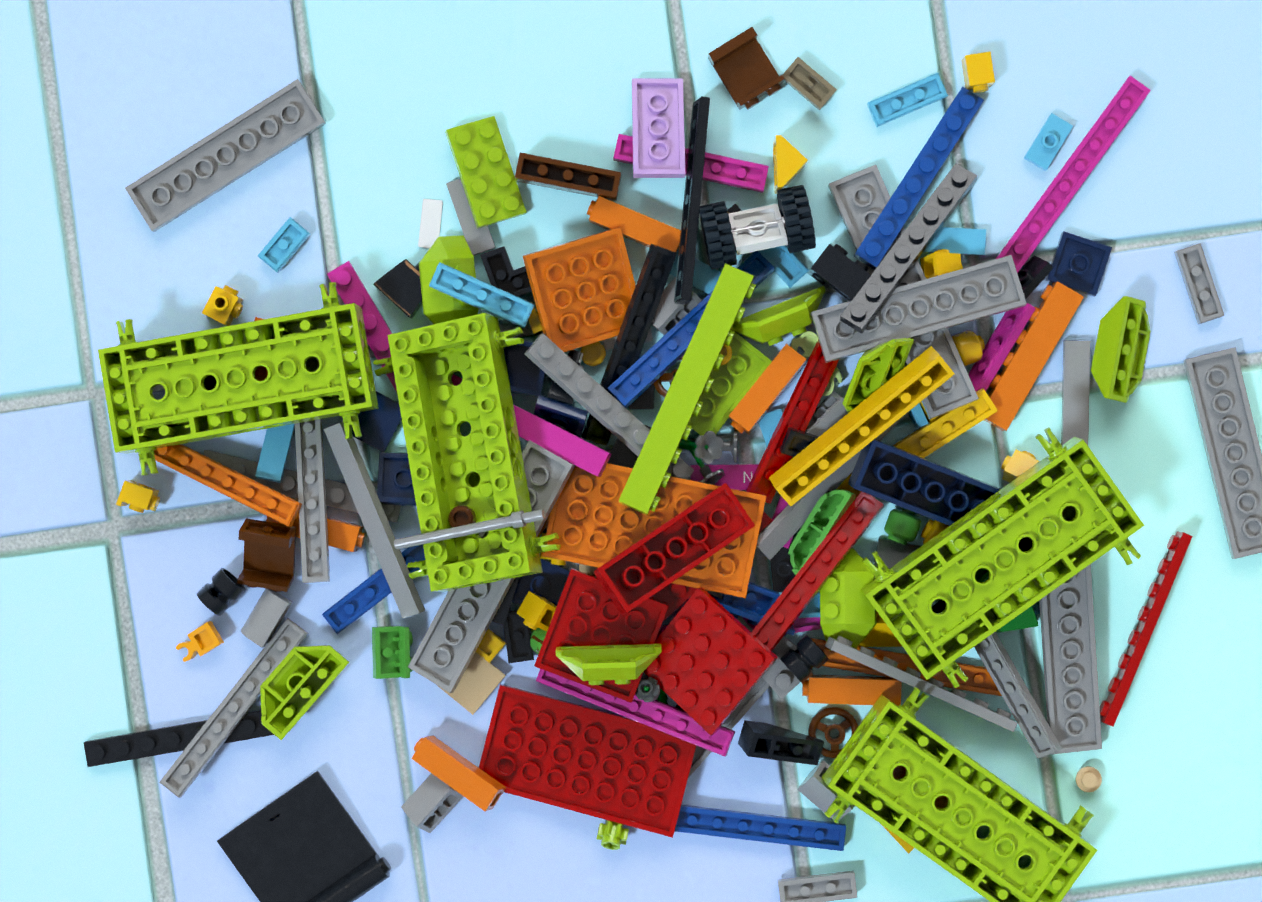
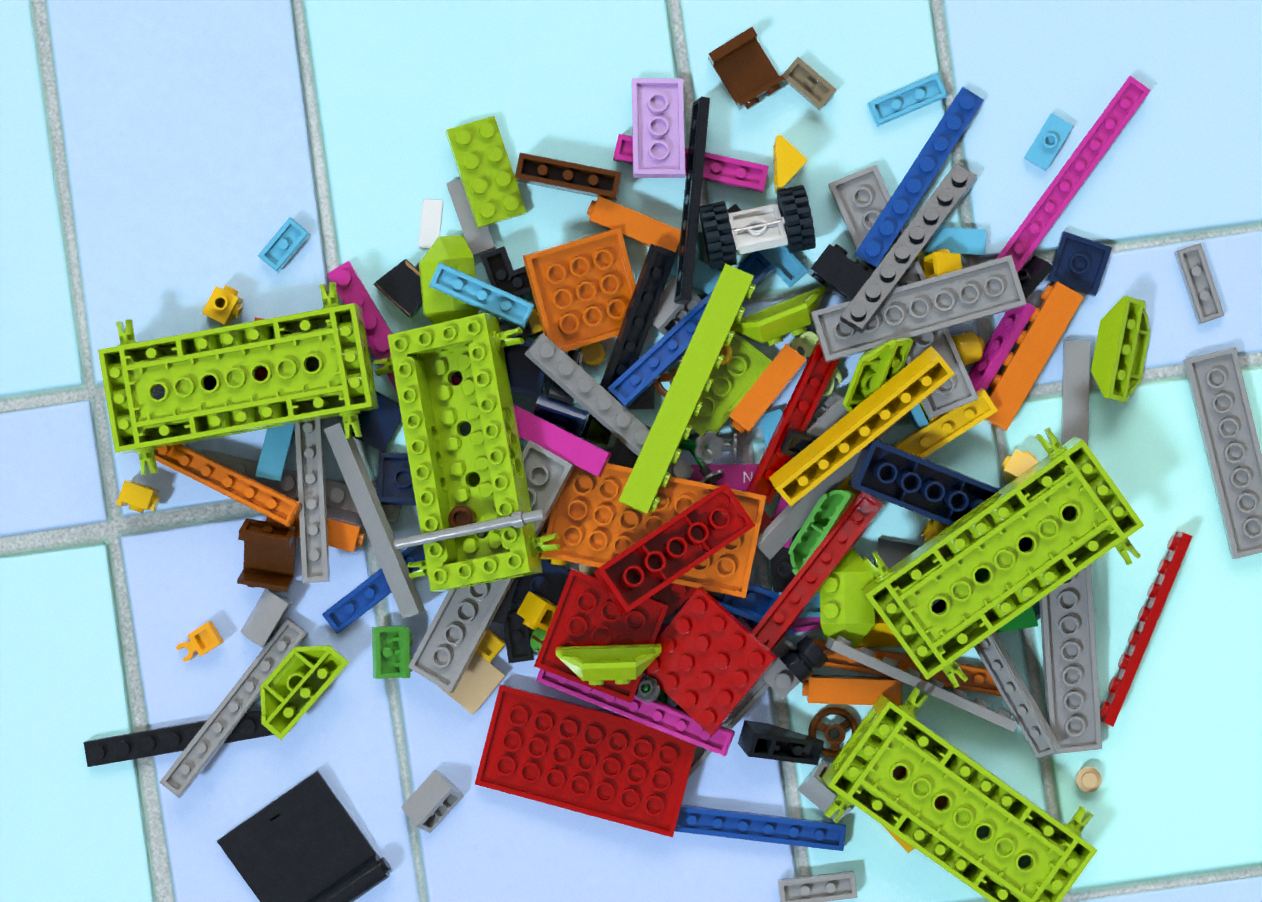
(224, 583): black wheel -> none
(225, 155): light grey plate -> none
(458, 772): orange brick -> none
(612, 835): lime gear -> none
(902, 525): bright green head -> none
(978, 72): yellow brick -> none

